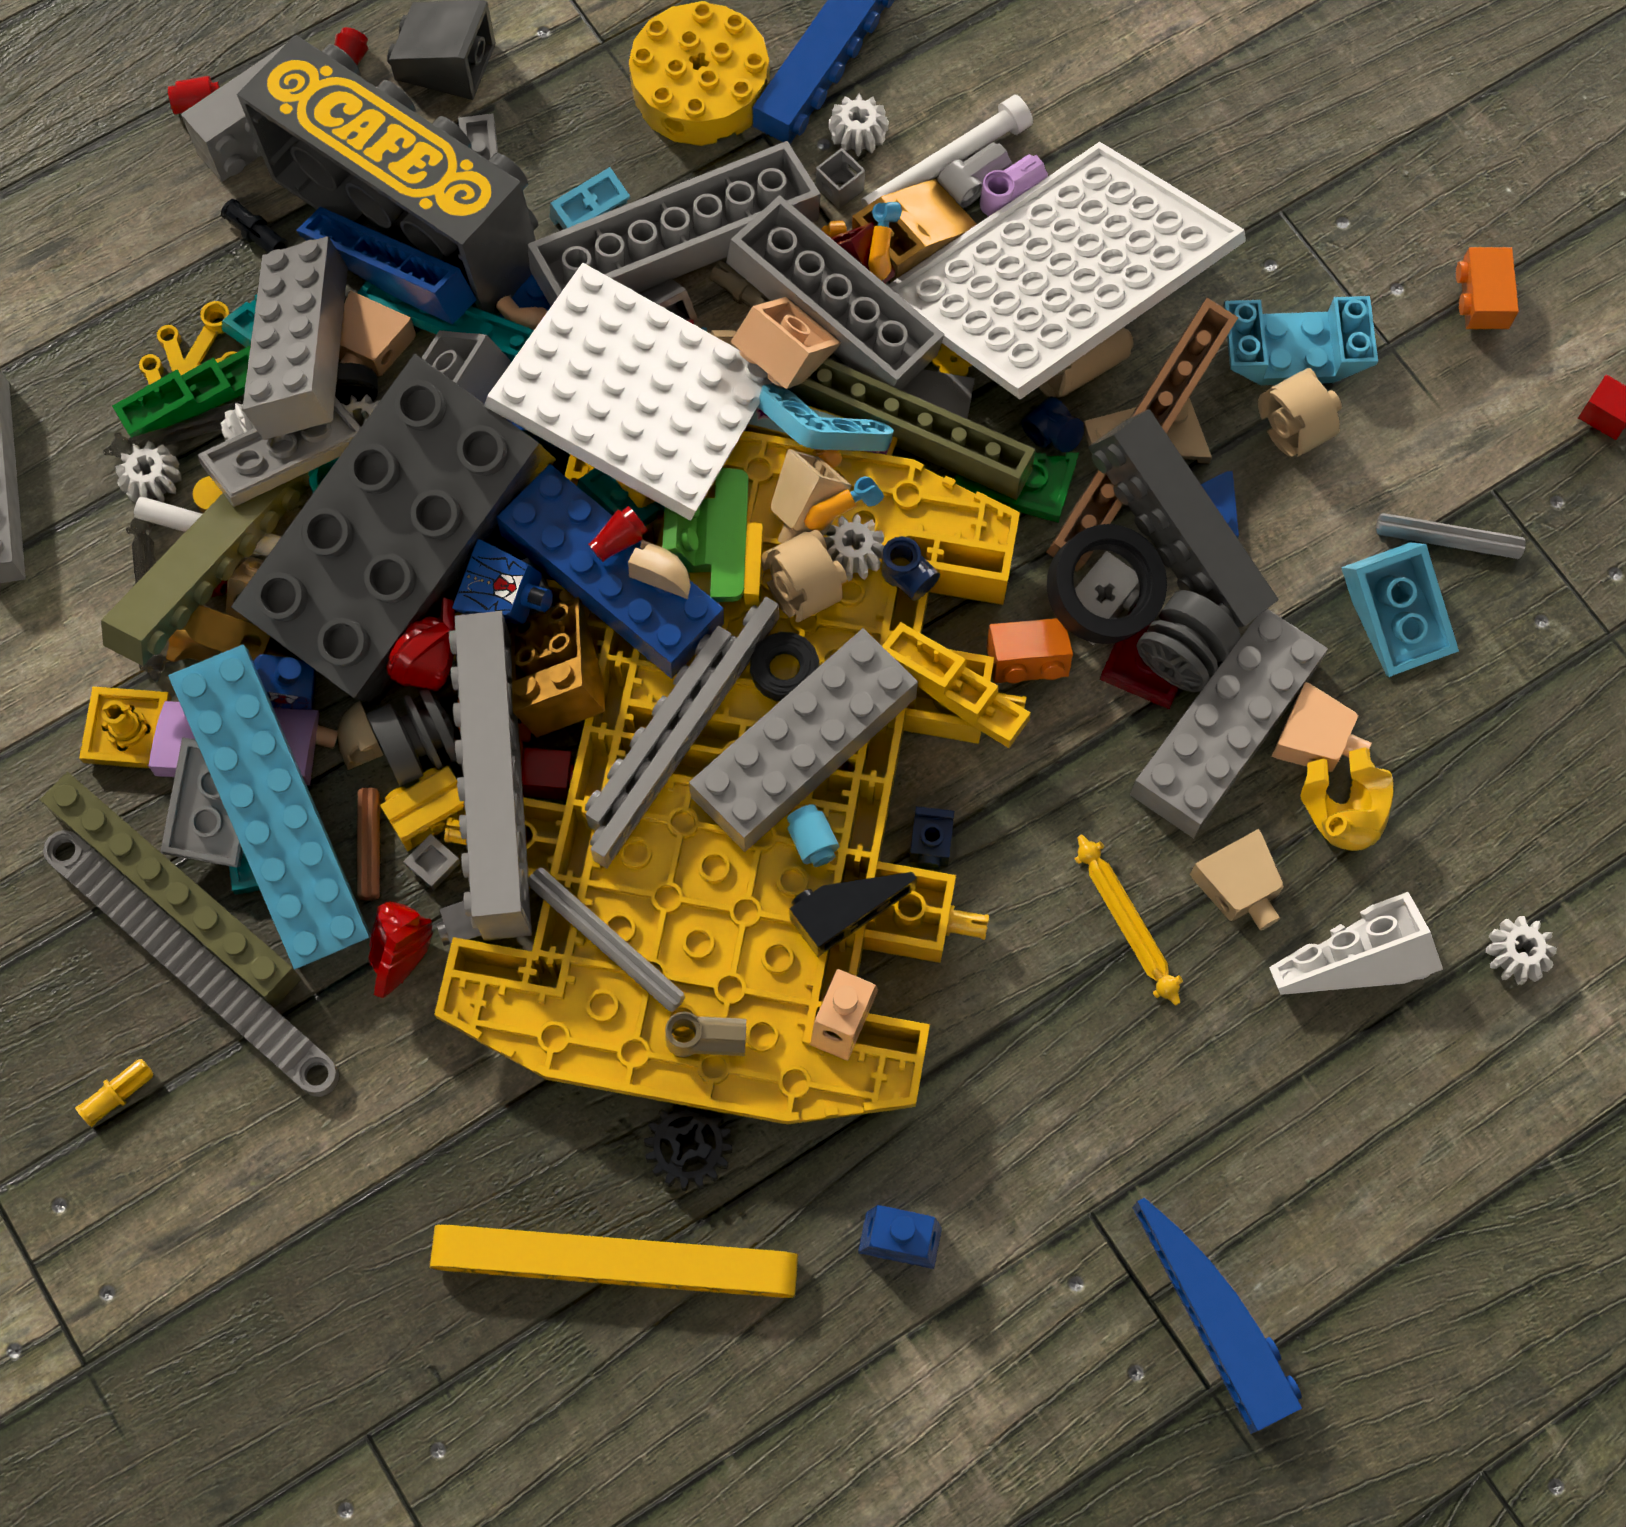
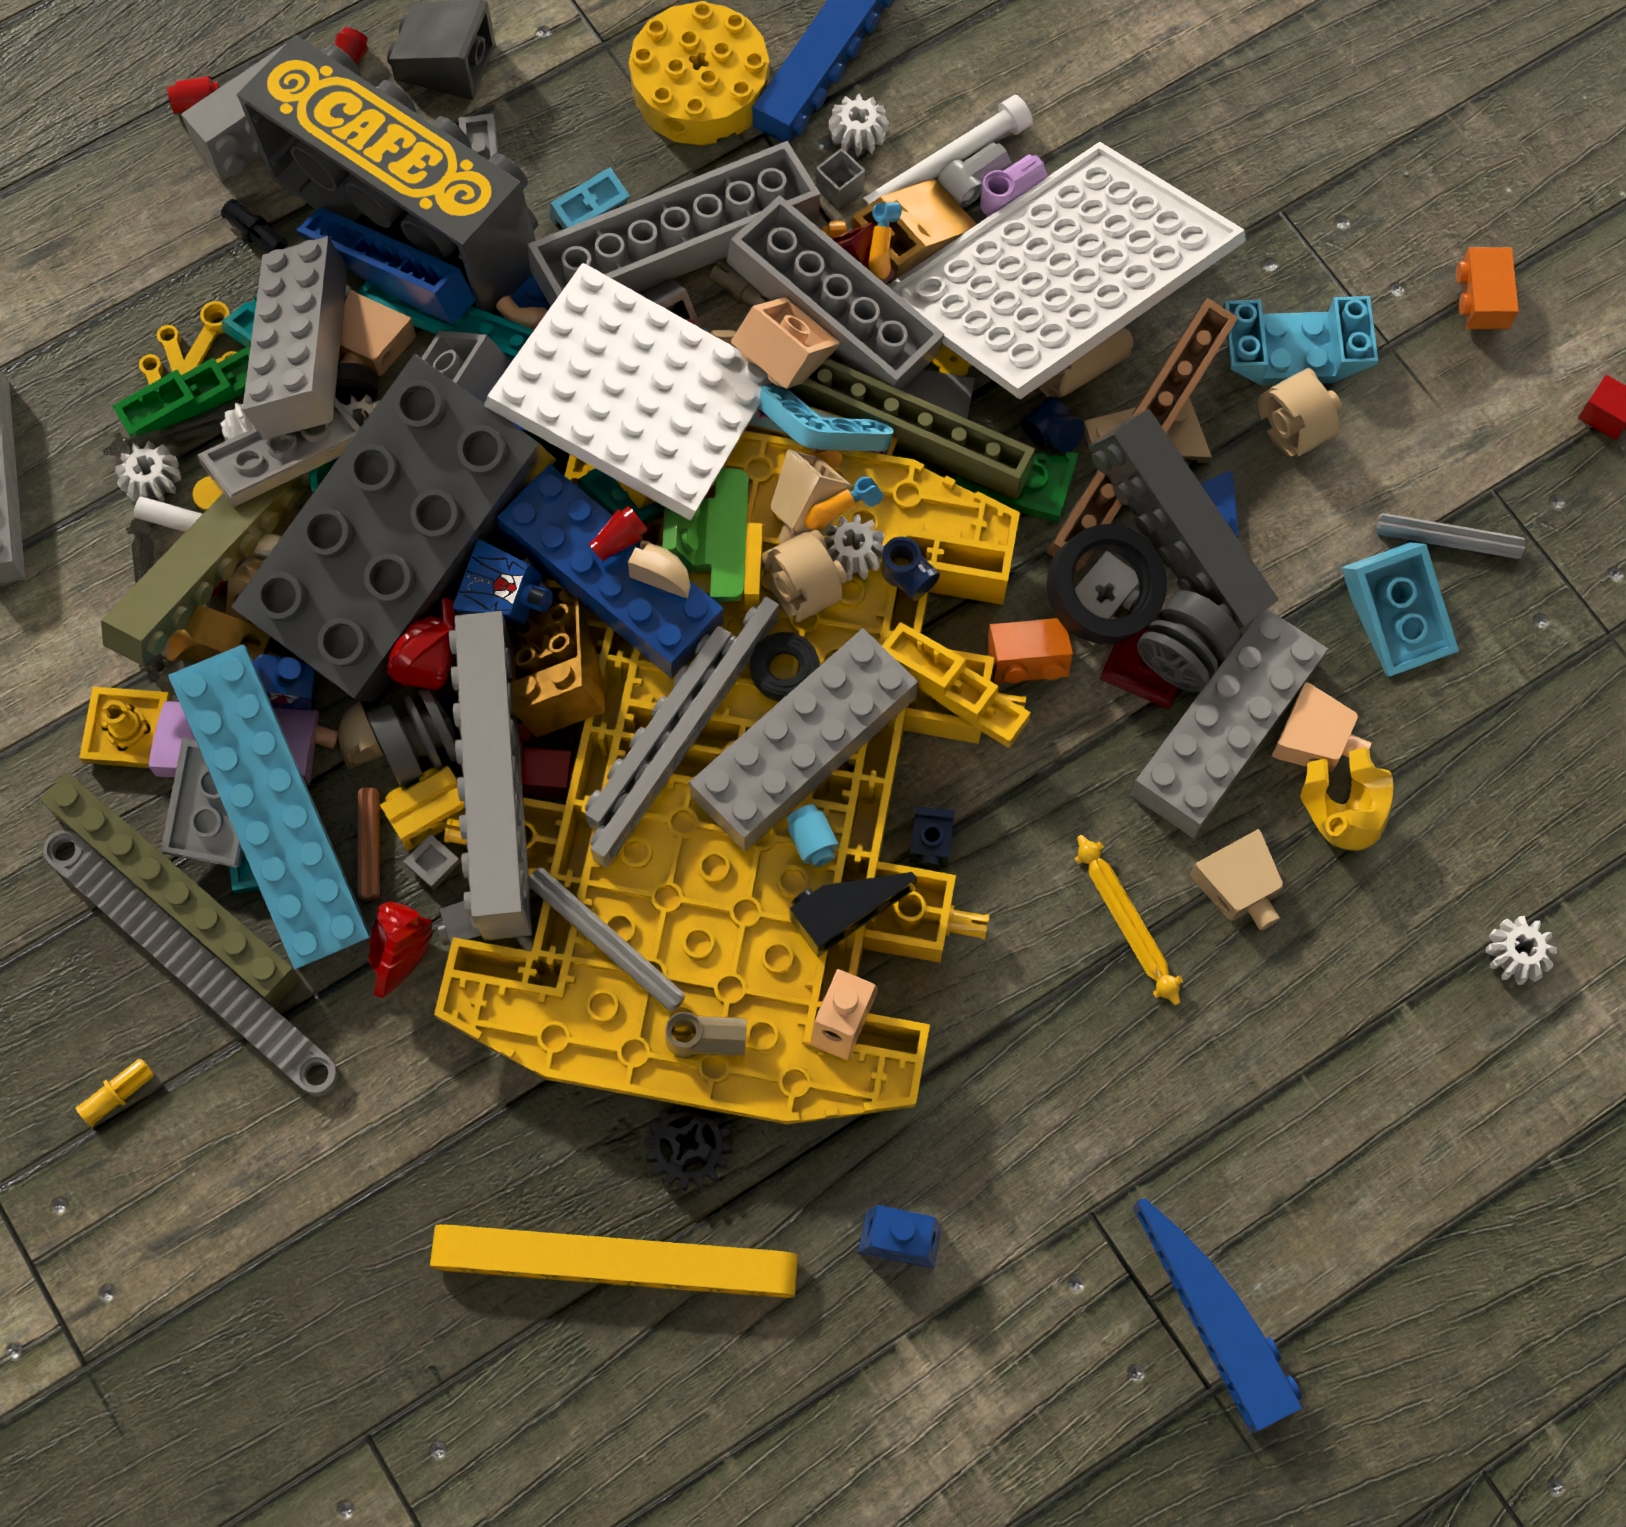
(1378, 950): white wedge -> none

